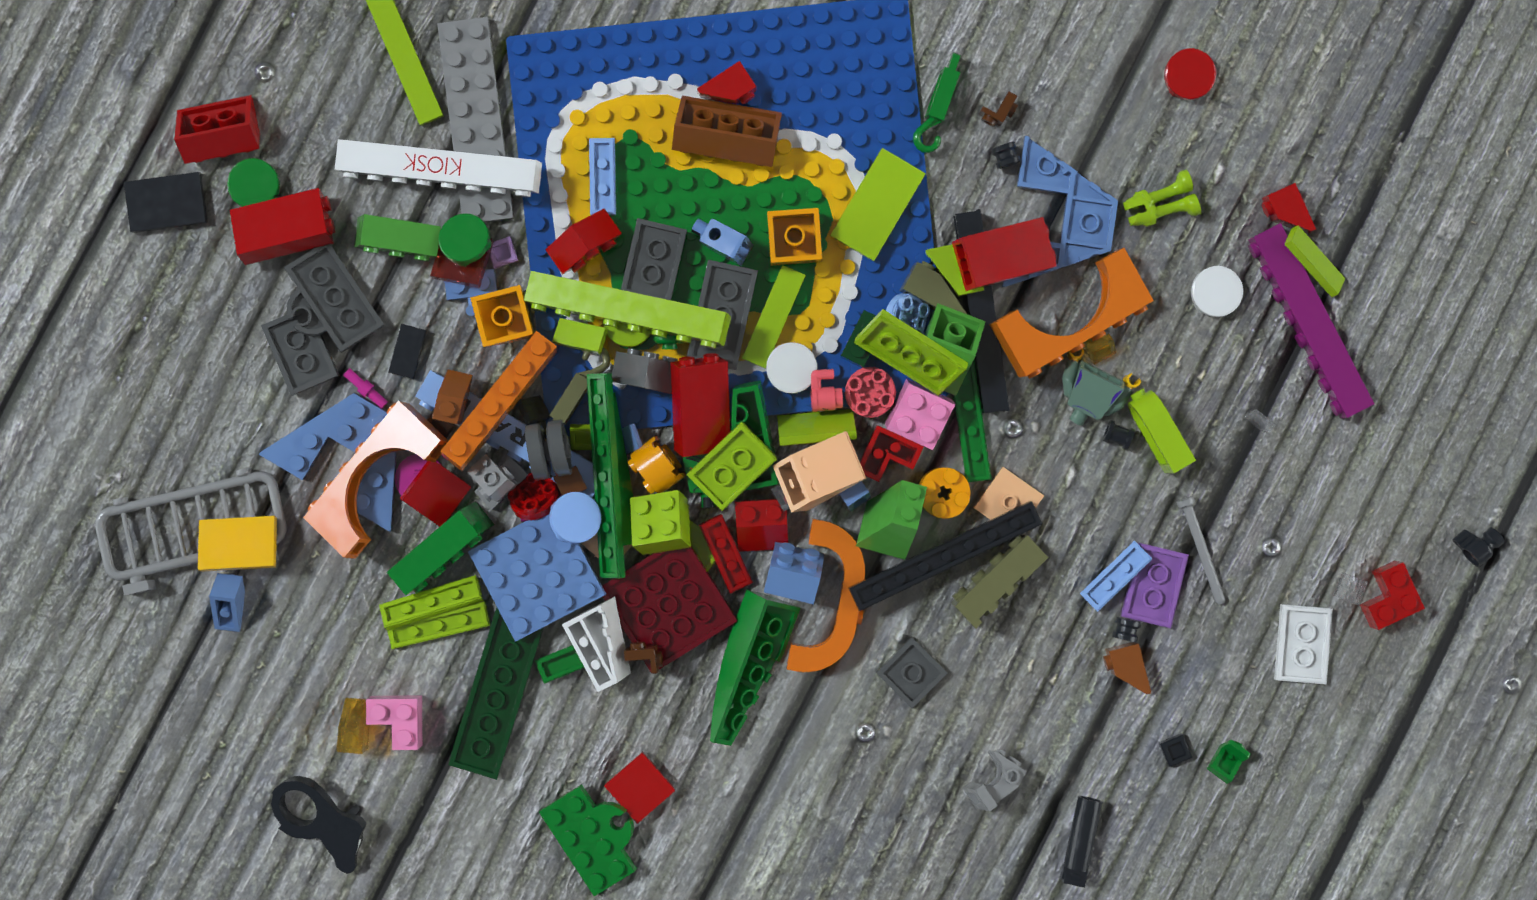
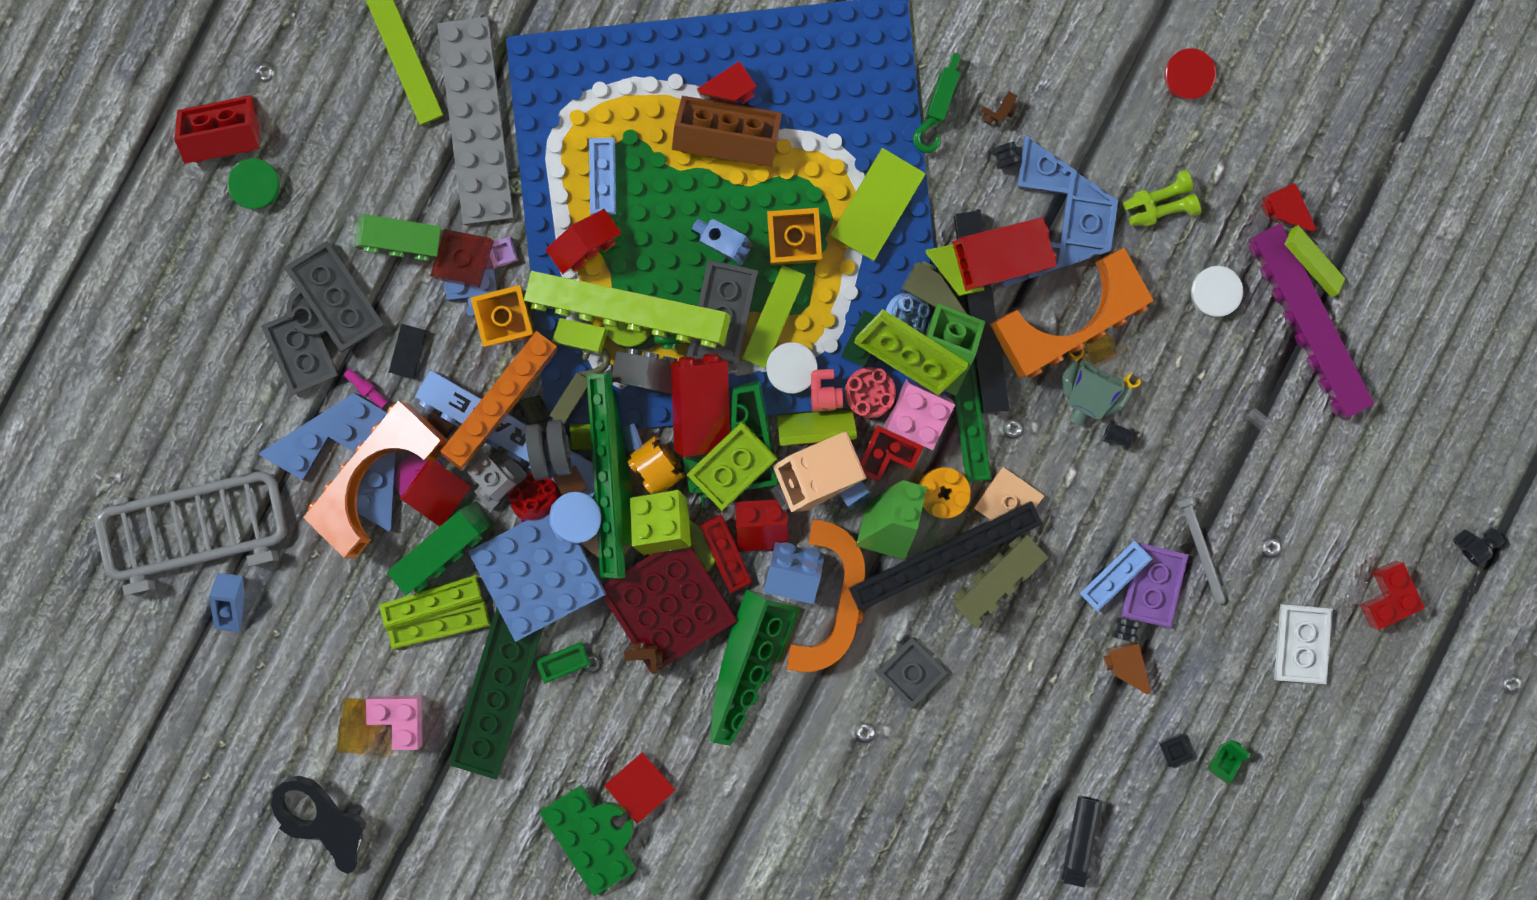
(165, 202): black tile -> none
(237, 543): yellow tile -> none
(282, 226): red brick -> none
(438, 166): white brick -> none
(452, 397): dark orange slope -> none
(464, 239): green tile -> none
(600, 643): white wedge -> none
(654, 259): dark grey plate -> none
(987, 796): light grey tile -> none
(1160, 431): lime window -> none

